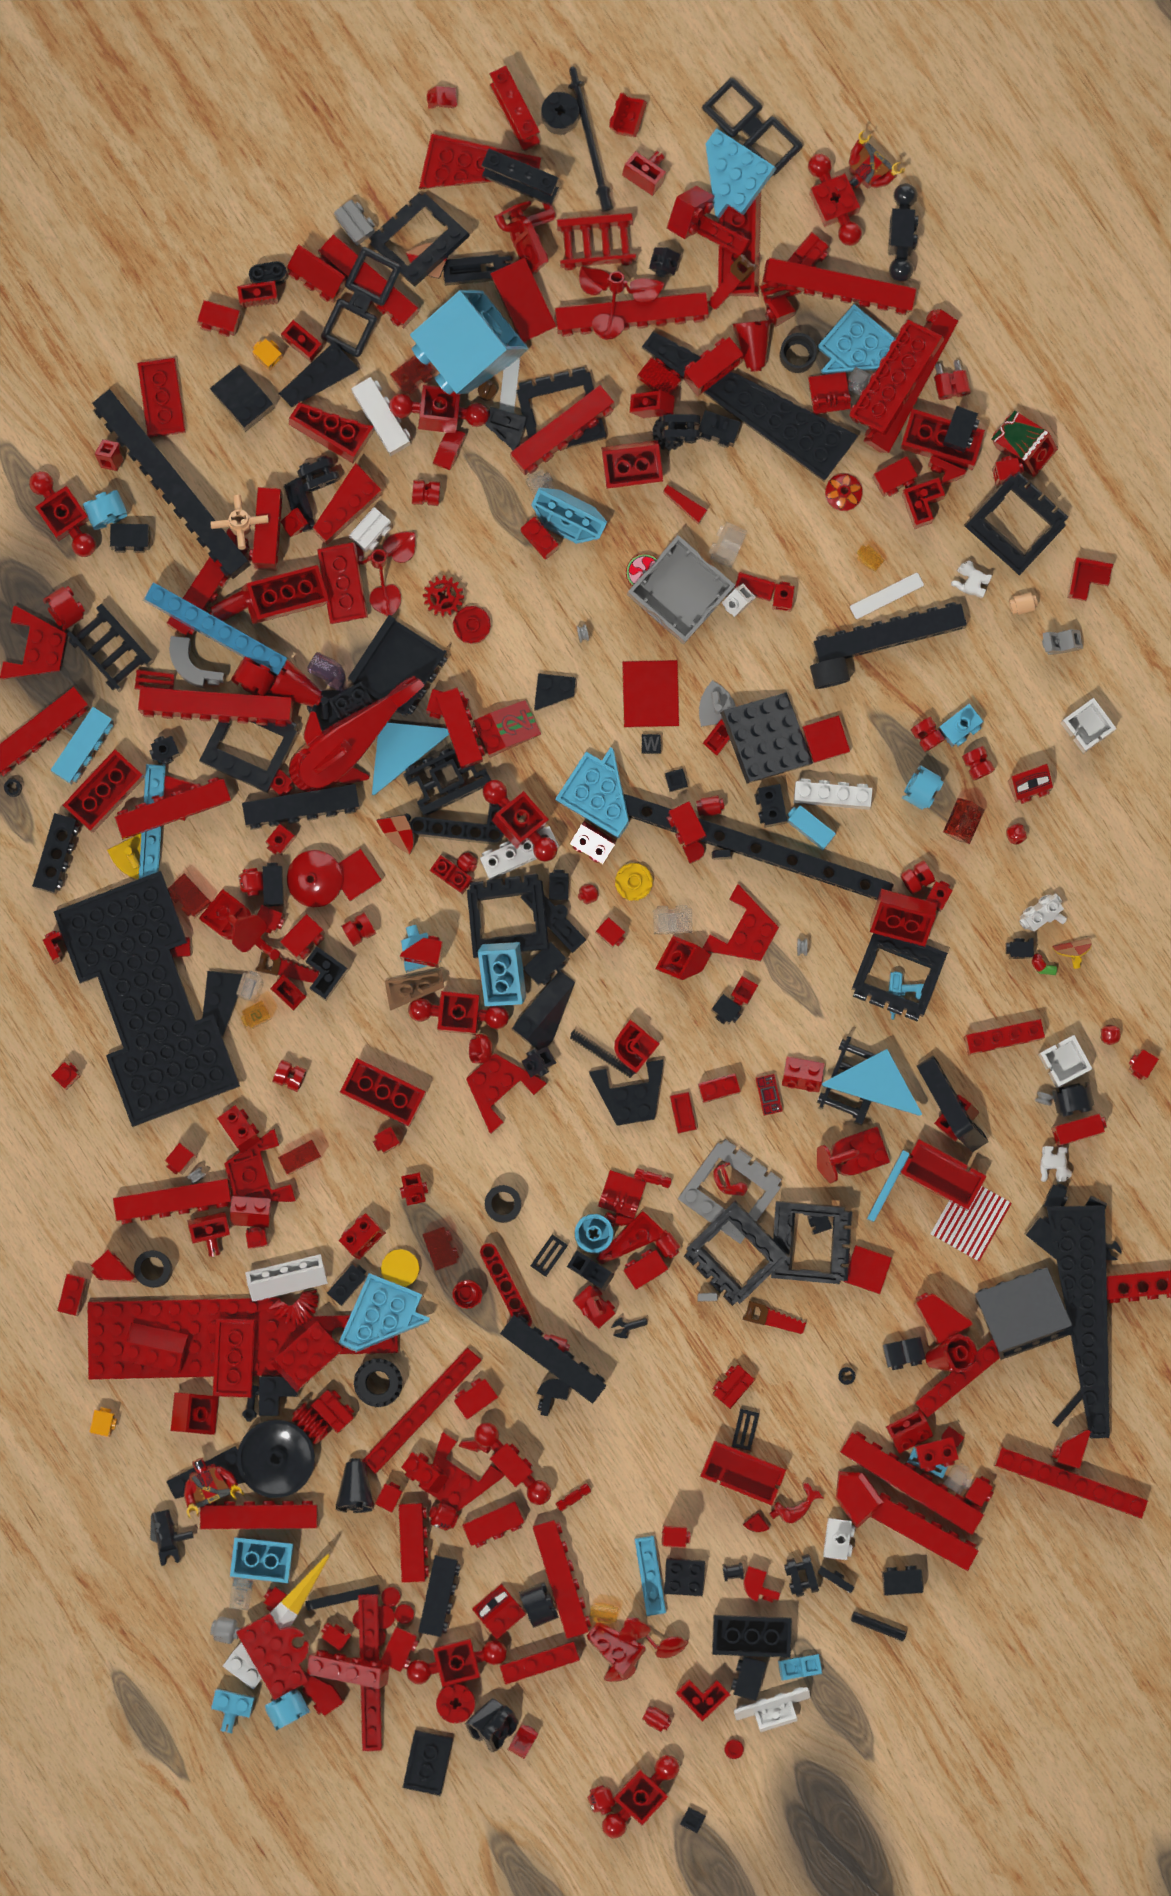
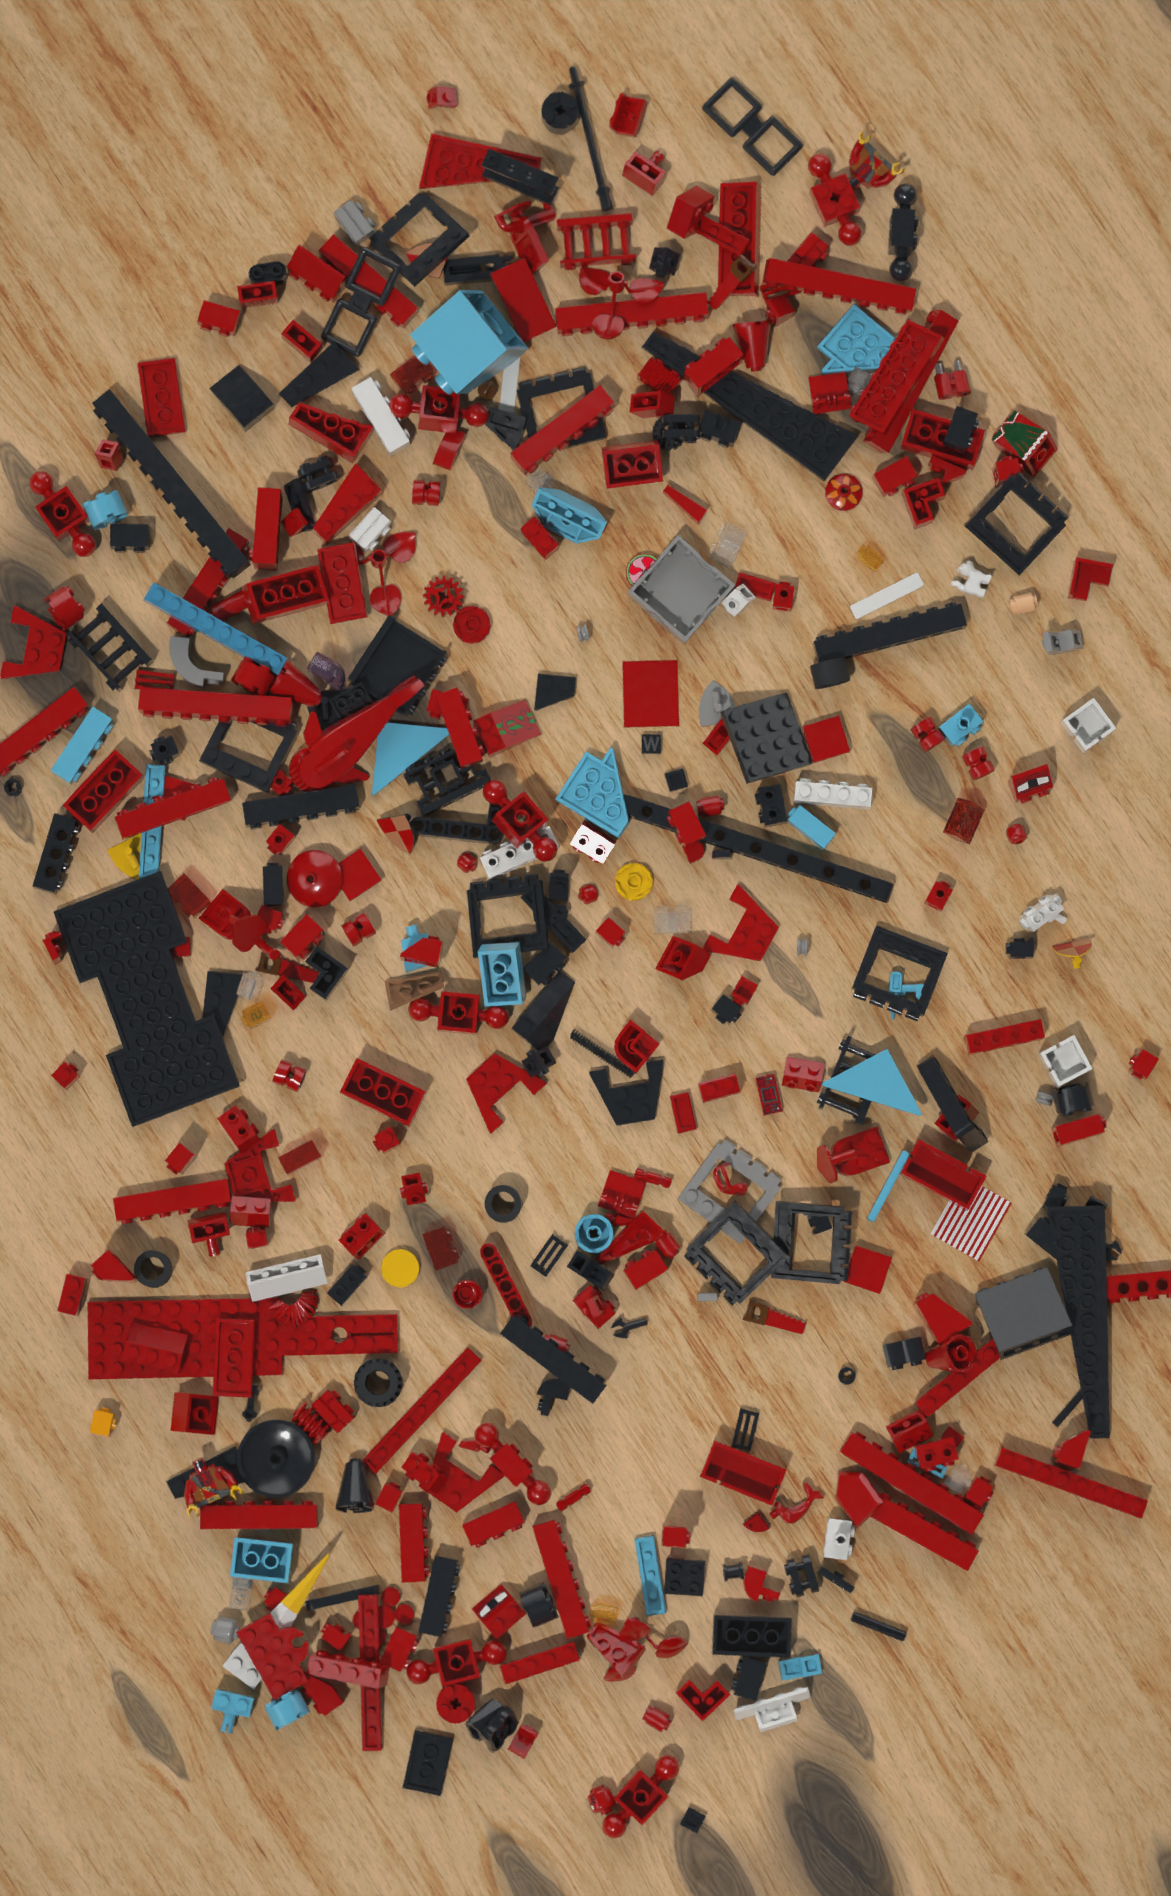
(166, 1538): black piece -> none
(196, 1176): light grey bush -> none
(239, 515): light nougat bar -> none
(251, 881): red head -> none
(267, 353): light orange brick -> none
(270, 1392): black brick -> none
(306, 1356): red brick -> none
(381, 1313): medium azure wing -> none
(443, 1516): red head -> none
(451, 874): red slope -> none
(476, 1398): red brick -> none
(480, 1049): red hair -> none
(514, 108): red fence -> none
(733, 1386): red brick -> none
(733, 1749): red tile -> none
(734, 173): medium azure wing -> none
(801, 339): black piece -> none
(902, 1581): black brick -> none
(903, 917): red brick -> none
(911, 880): red wheel -> none
(922, 788): medium azure brick -> none
(1041, 967): arm -> none
(1054, 1161): white animal -> none
(1110, 1034): red piece -> none

